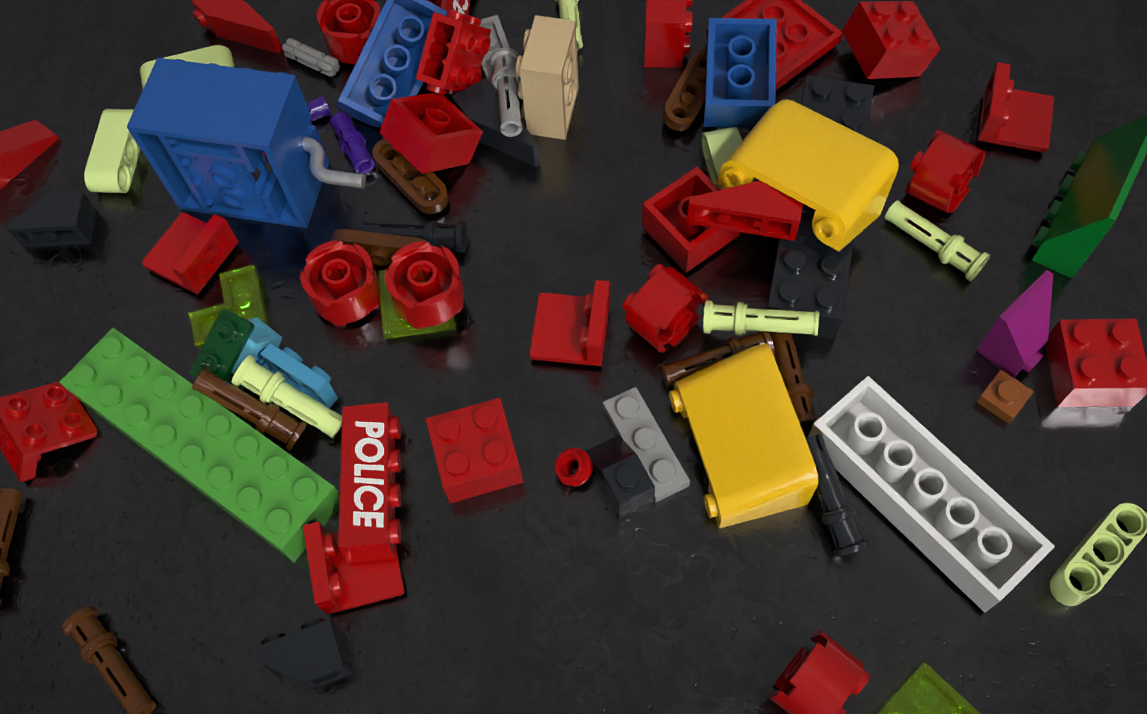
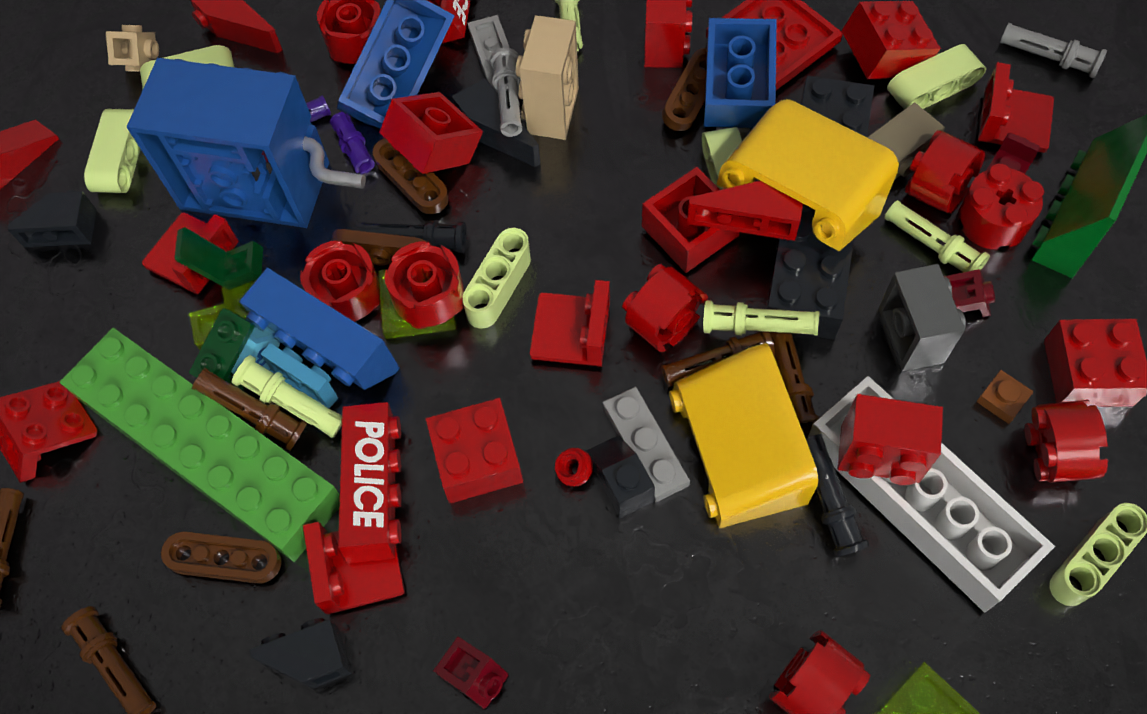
(131, 47): none -> tan brick
(207, 551): none -> reddish brown plate
(225, 268): none -> dark green bracket
(311, 57): light grey axle -> none
(318, 330): none -> blue slope
(453, 52): red brick -> none
(471, 672): none -> dark red bracket
(497, 292): none -> yellowish green beam
(890, 439): none -> red brick
(907, 135): none -> dark tan brick
(921, 317): none -> dark grey brick
(937, 77): none -> yellowish green beam
(972, 292): none -> dark red bracket
(1000, 207): none -> red brick
(1016, 153): none -> dark red bracket
(1021, 330): magenta slope -> none
(1067, 441): none -> red brick
(1068, 54): none -> light grey pin

